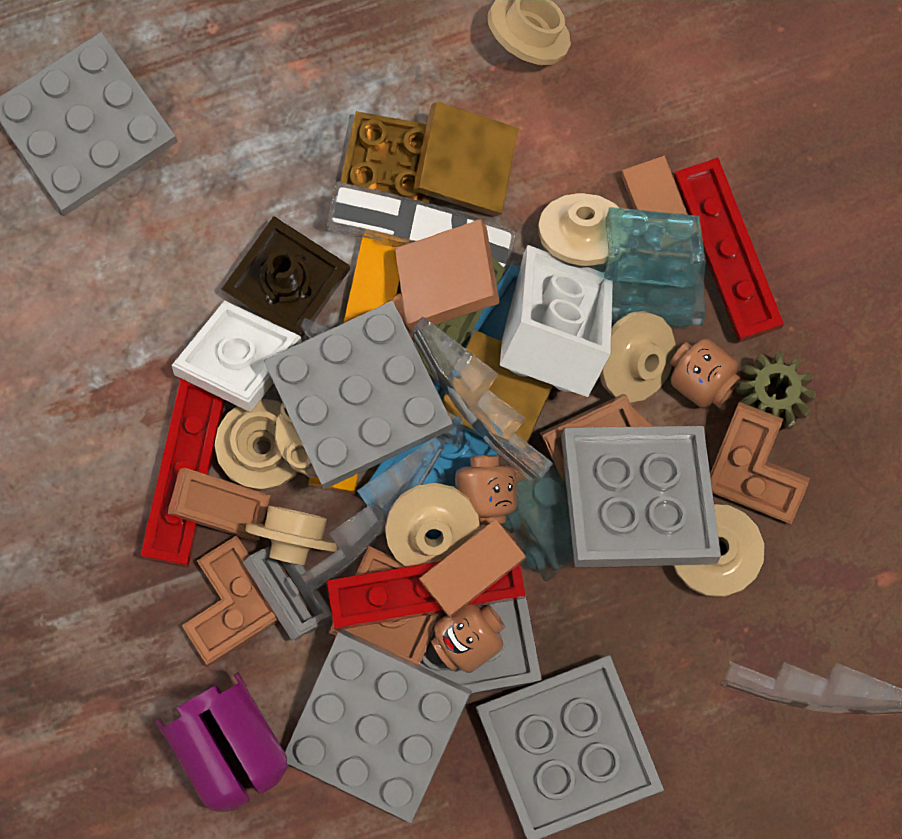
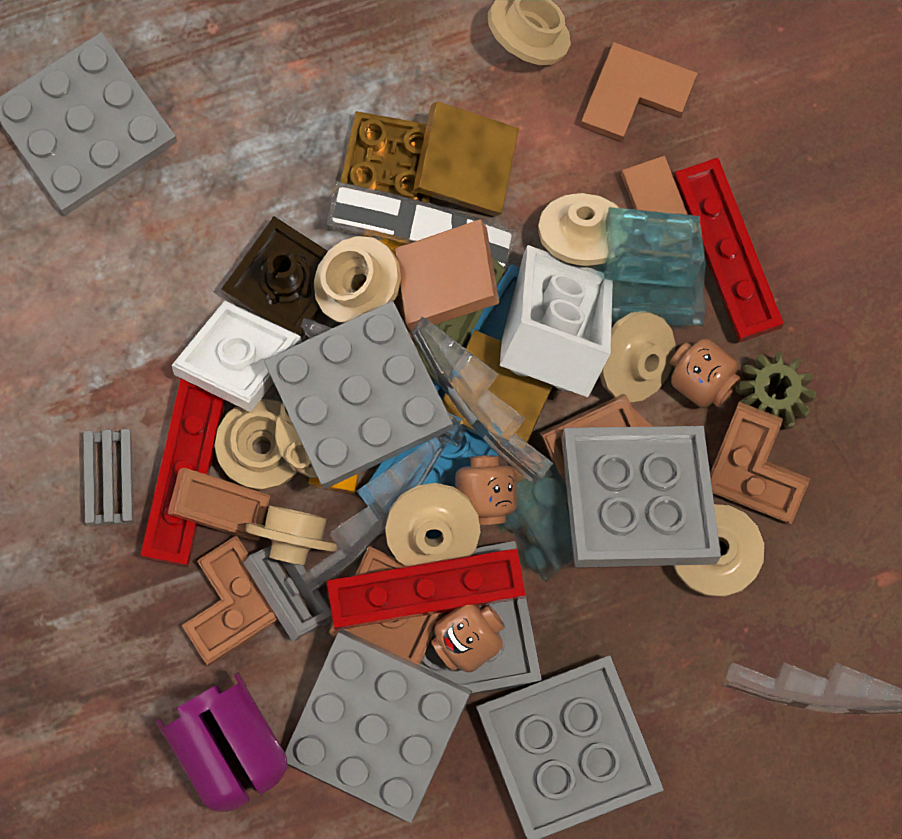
(107, 439): none -> light grey tile
(344, 270): none -> tan piece
(472, 568): nougat tile -> none
(632, 79): none -> nougat tile

